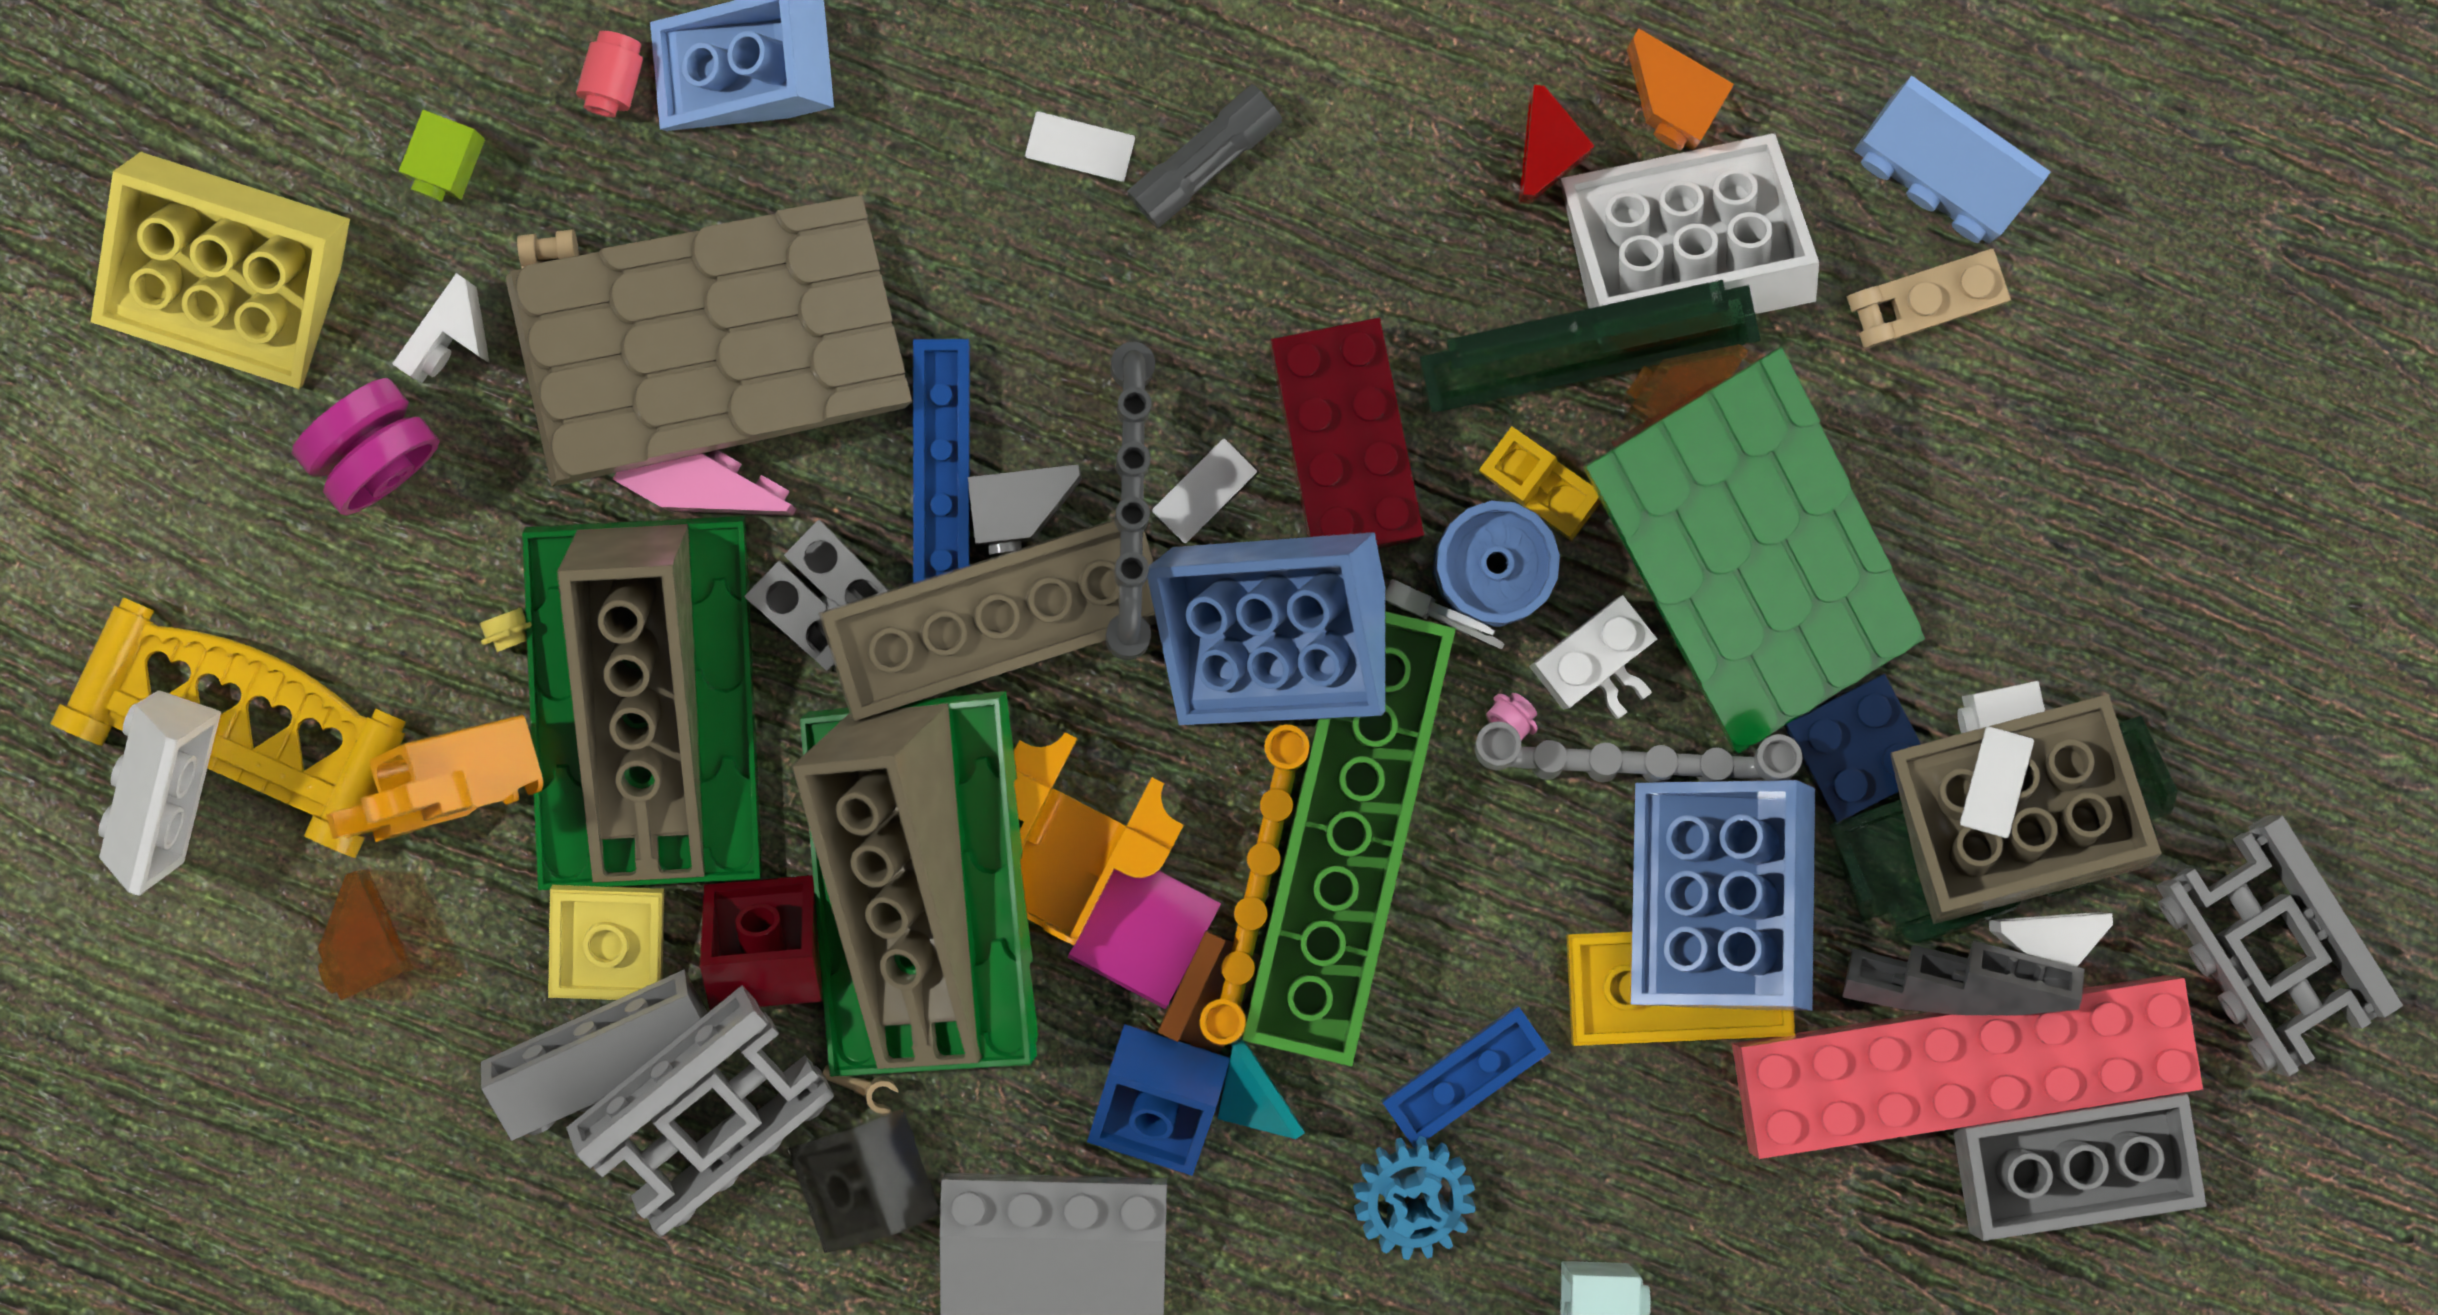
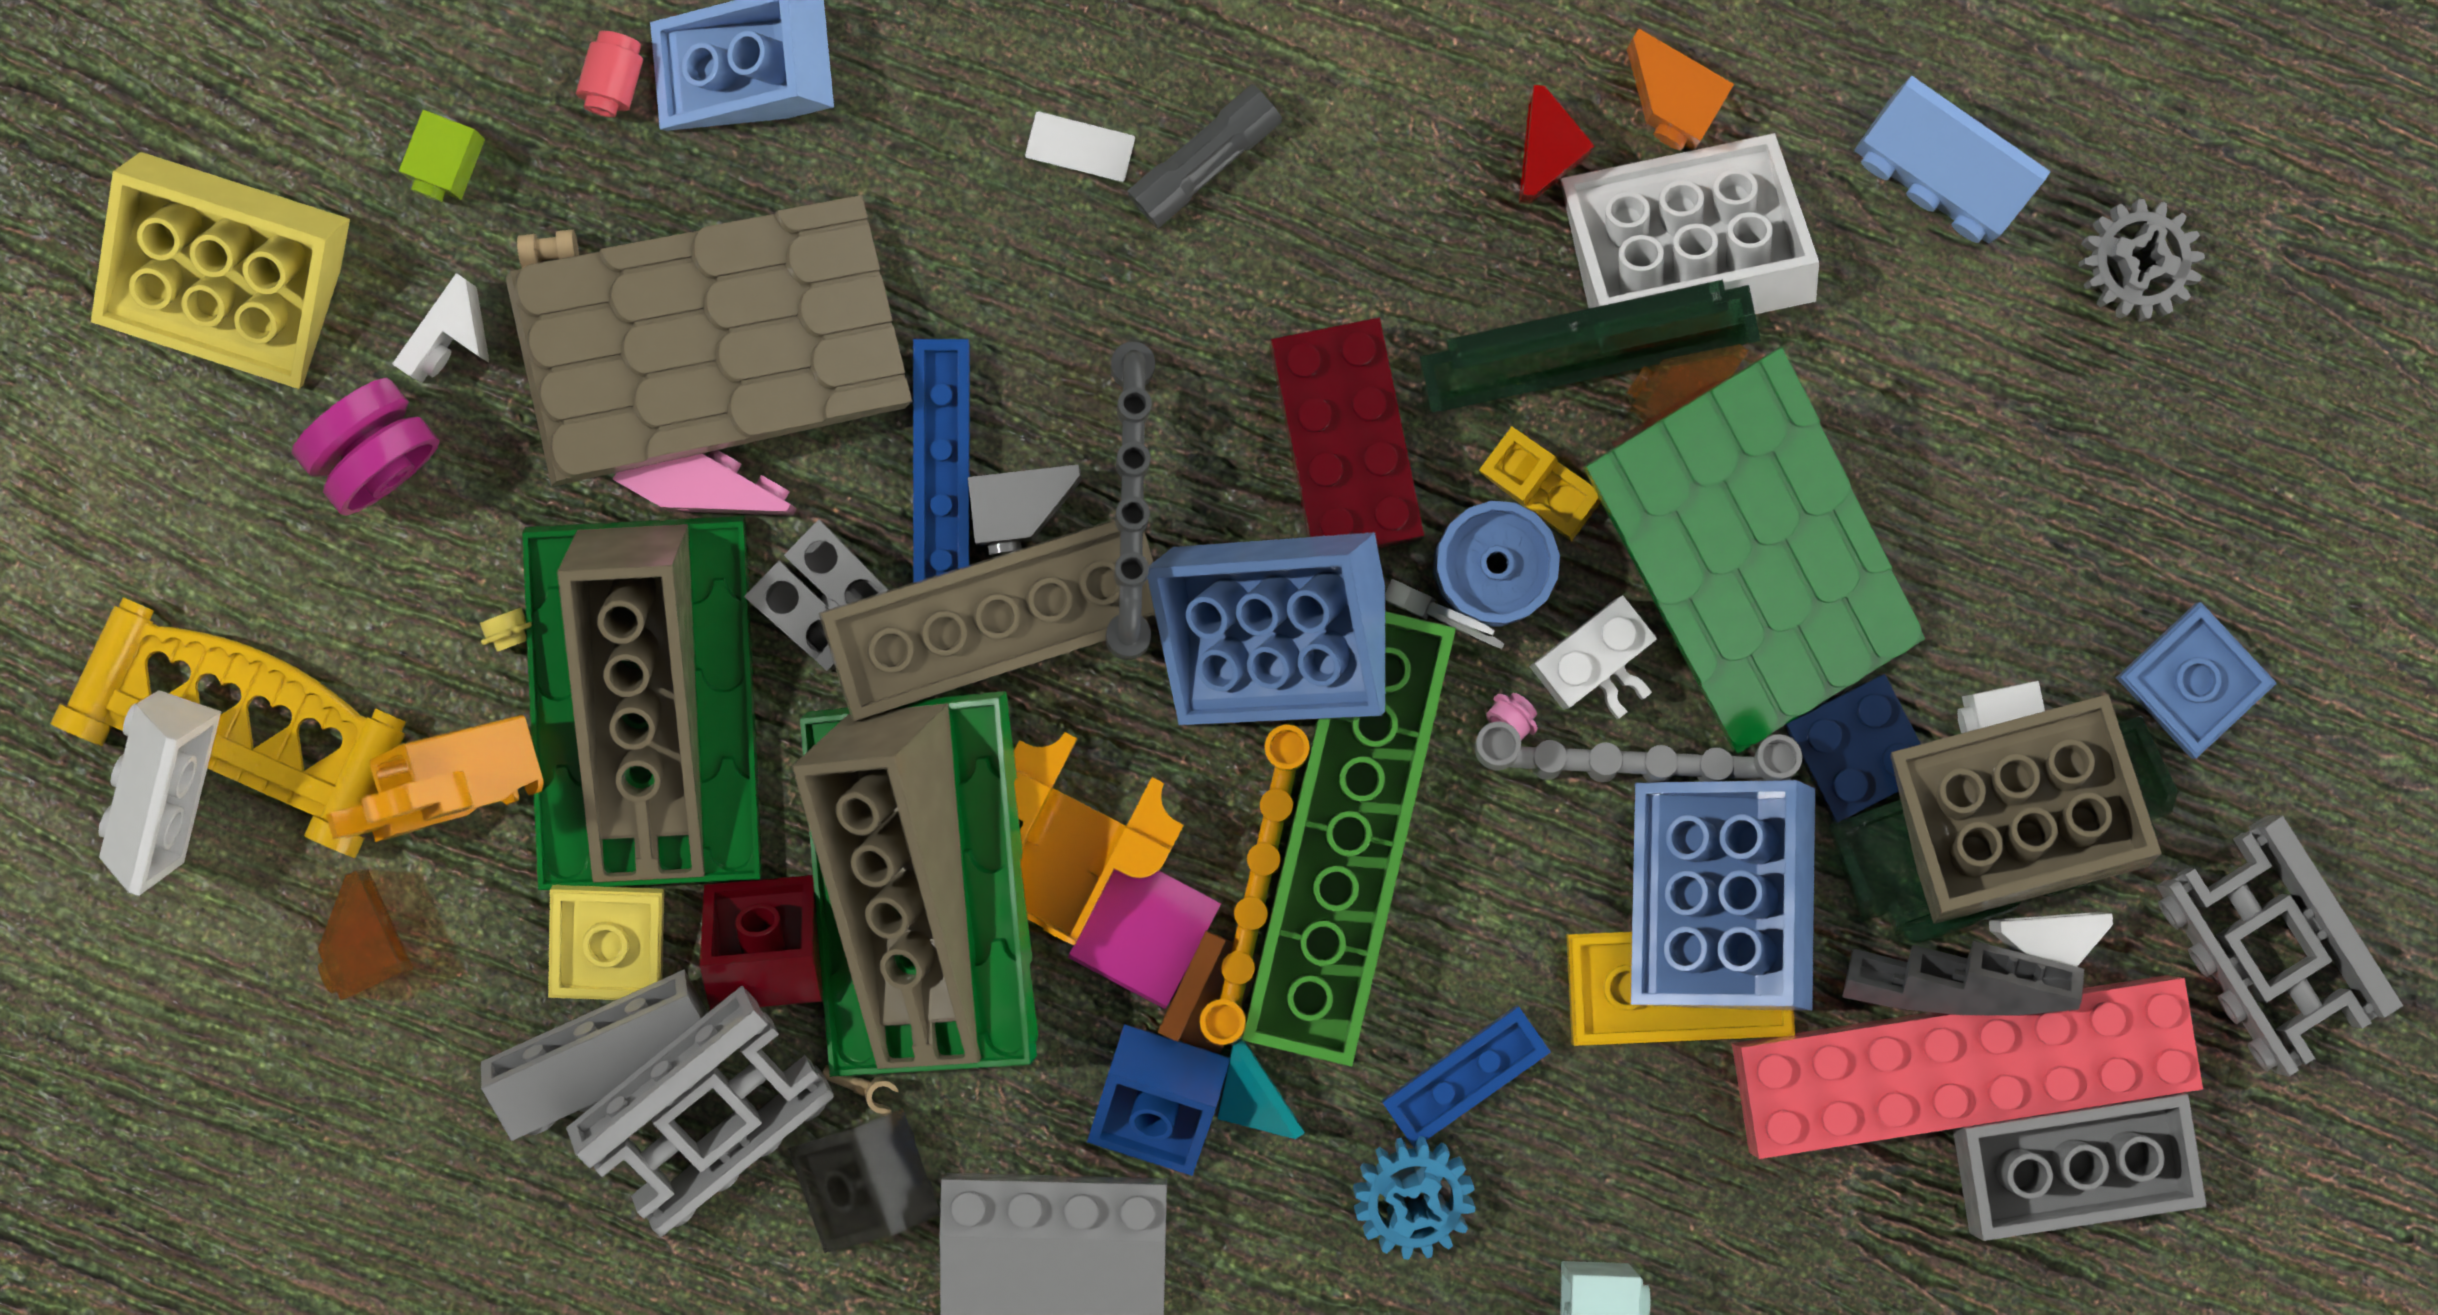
(1204, 490): white sticker -> none
(1930, 298): tan plate -> none
(1997, 782): white sticker -> none
(2164, 266): none -> light grey gear
(2196, 680): none -> medium blue plate

